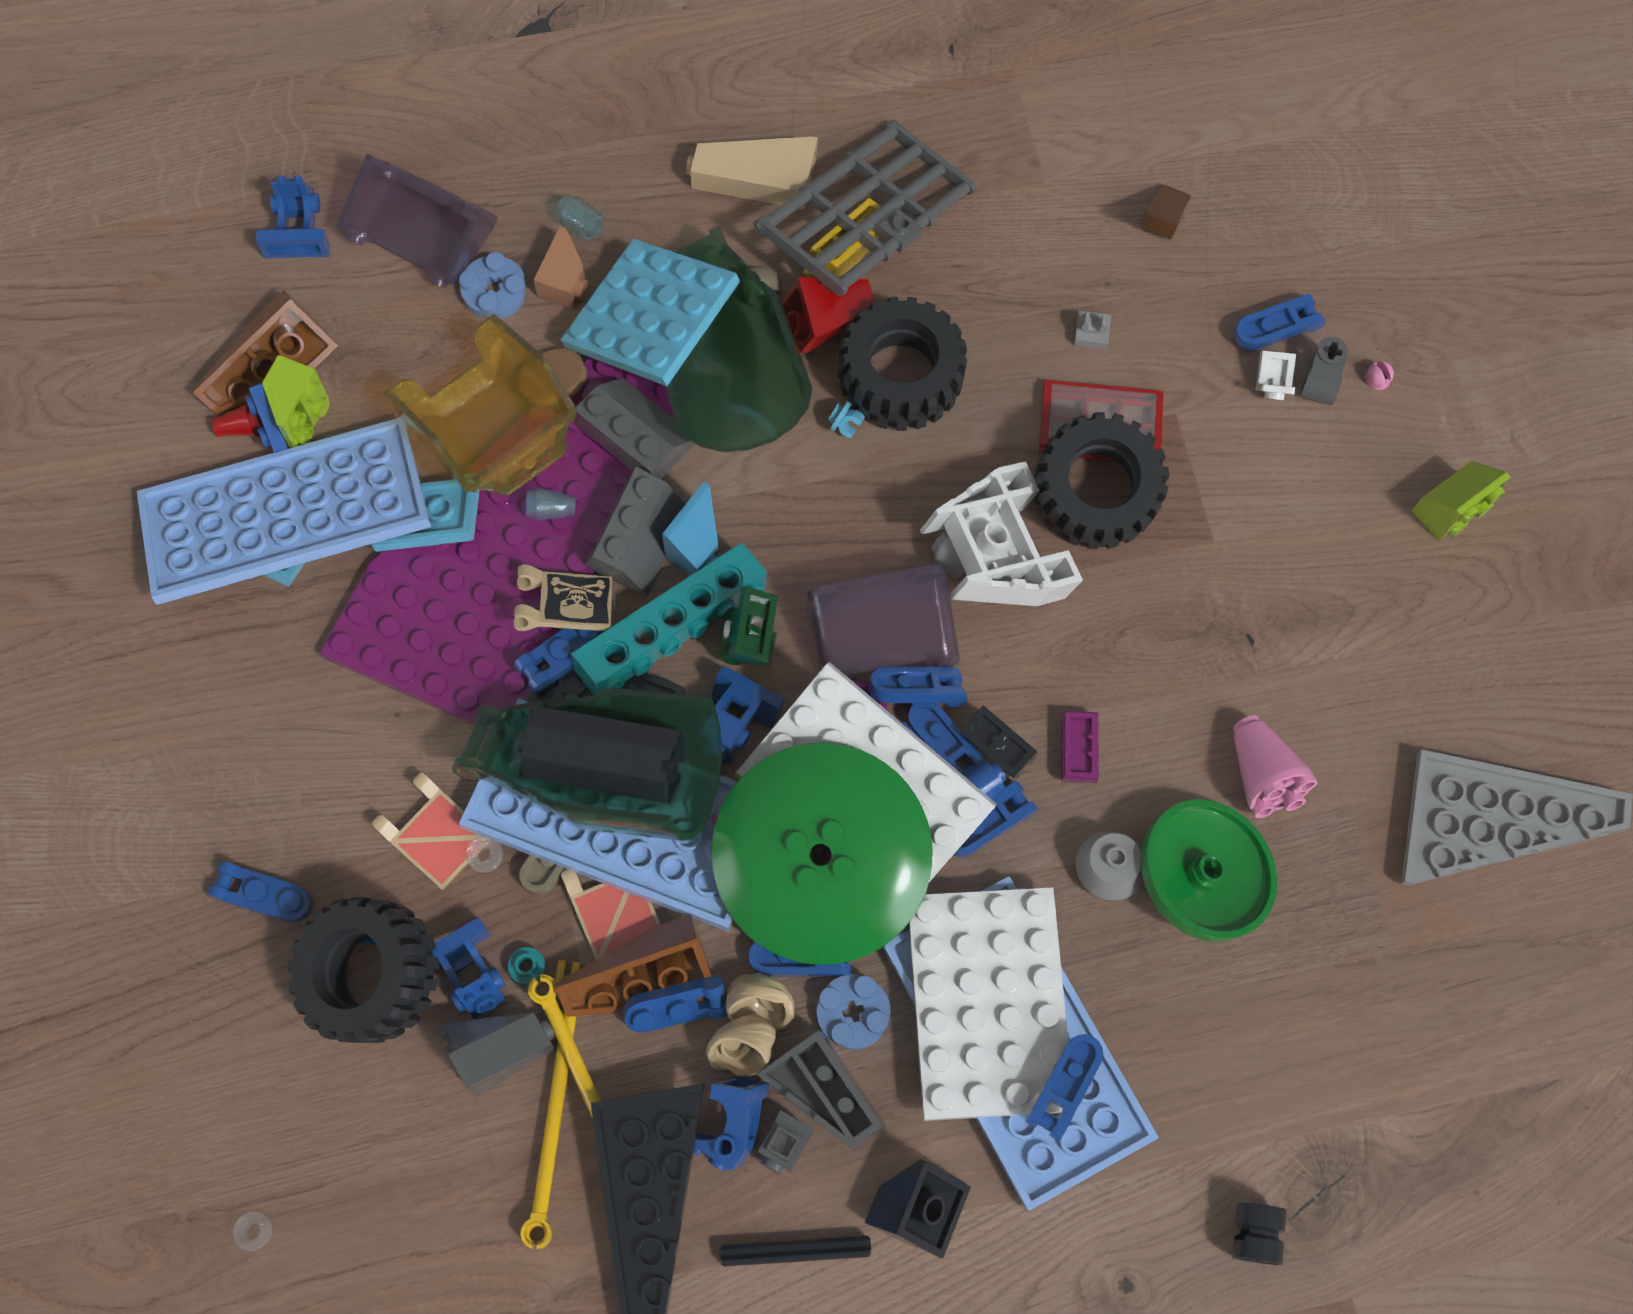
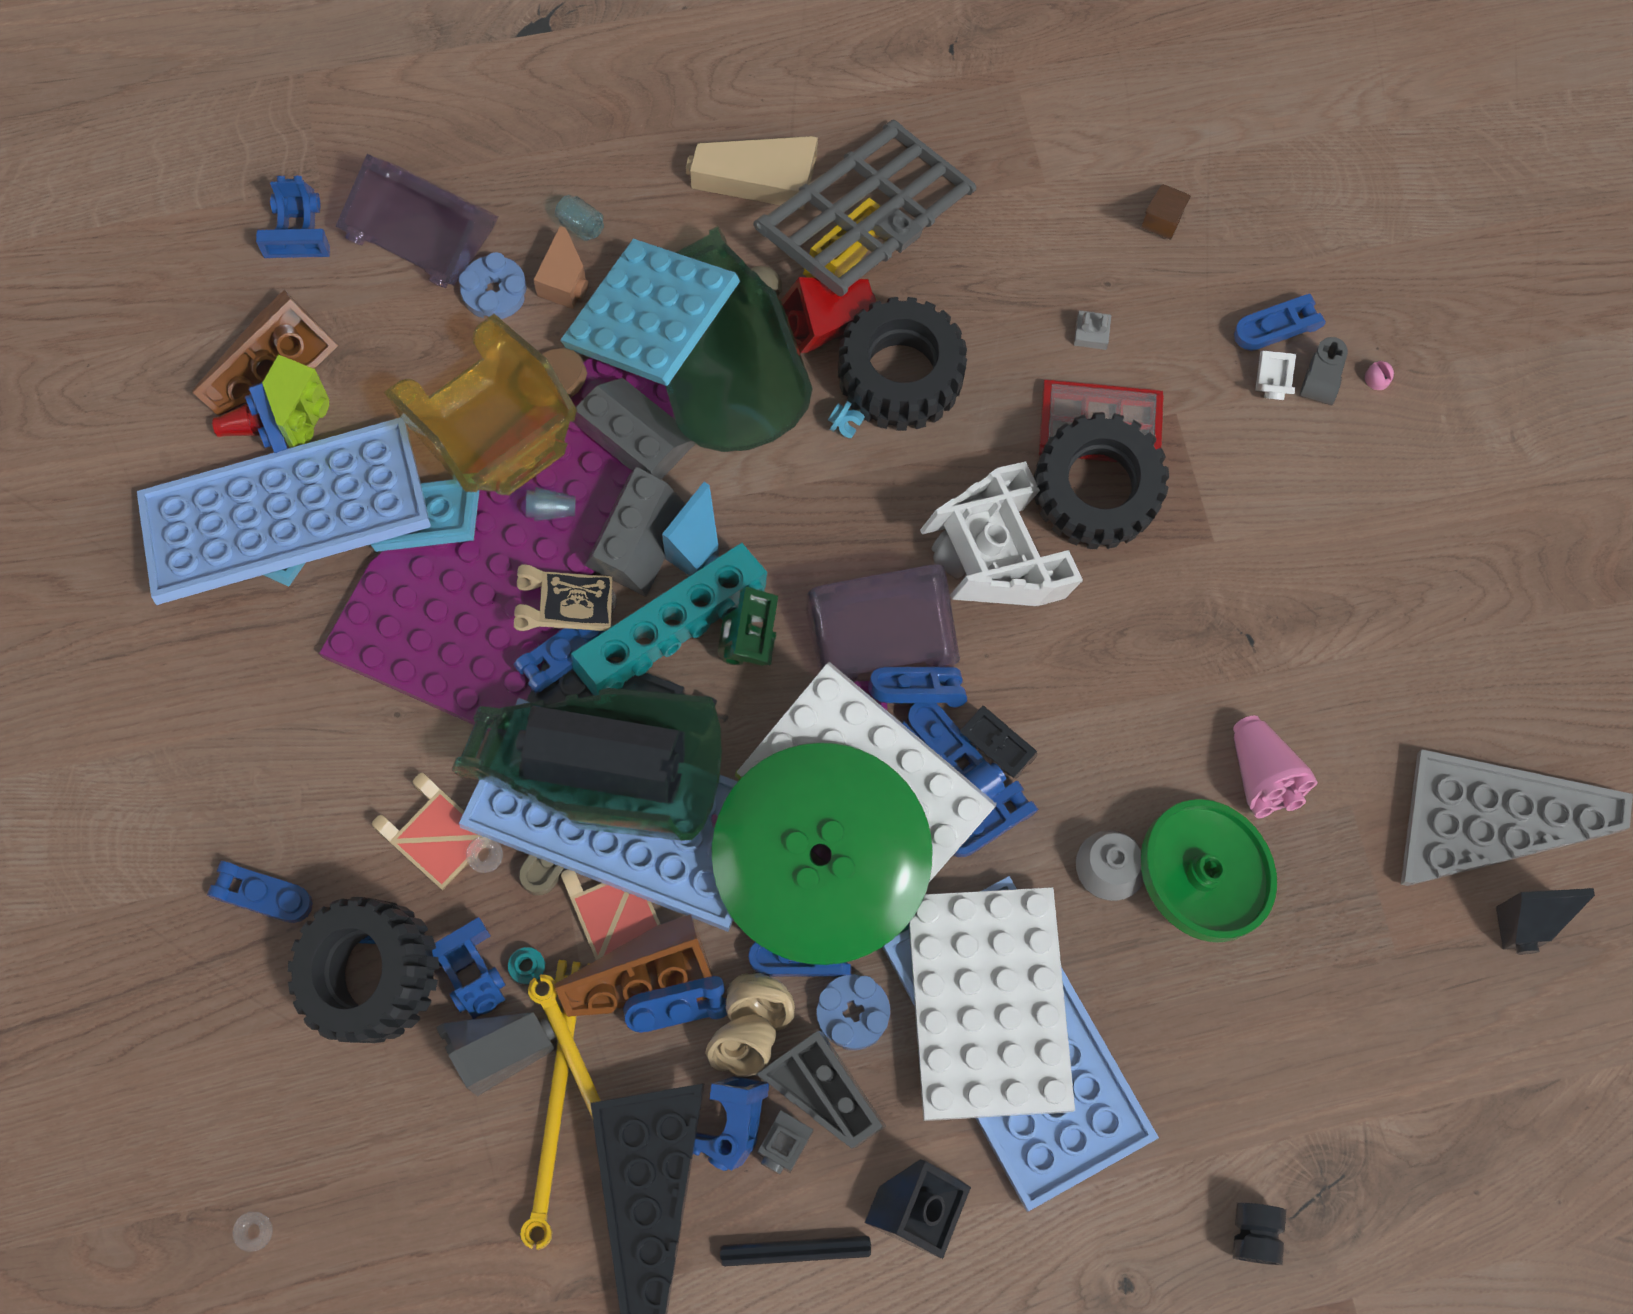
(747, 697): blue tile -> none
(1067, 1084): blue plate -> none
(1080, 747): magenta plate -> none
(1461, 498): lime slope -> none
(1538, 917): none -> black slope

